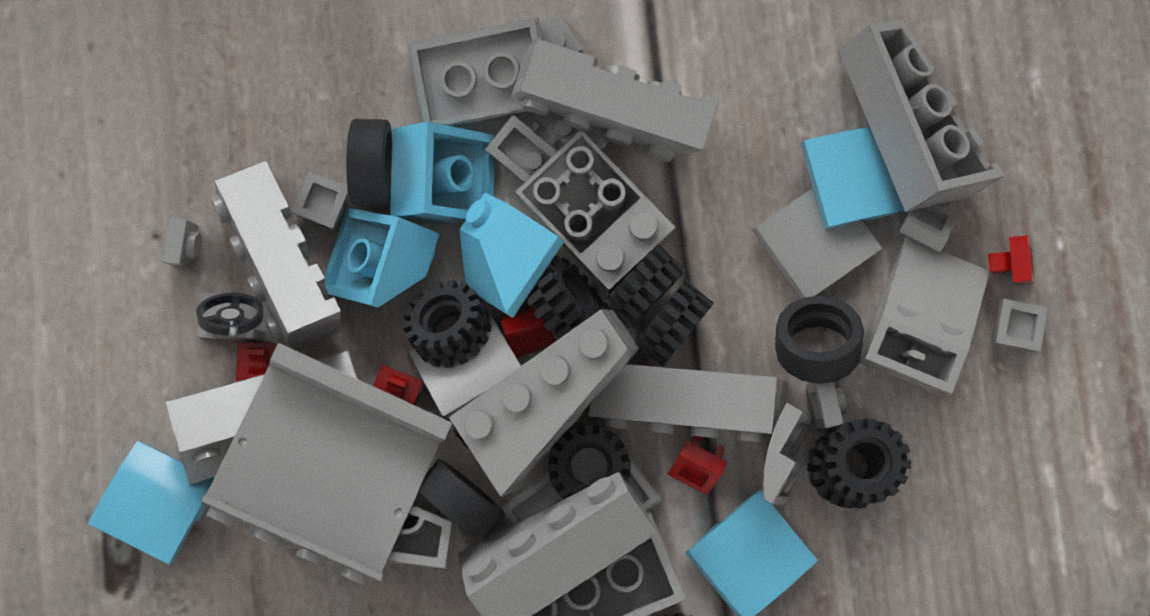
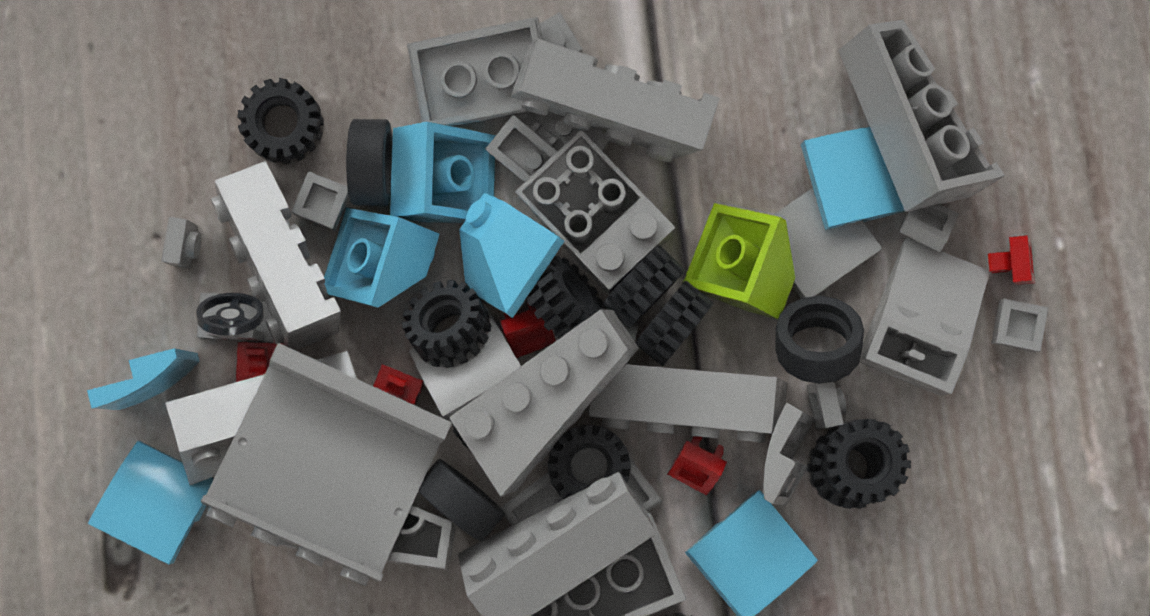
(151, 377): none -> medium azure slope
(274, 95): none -> black tyre
(744, 260): none -> lime slope

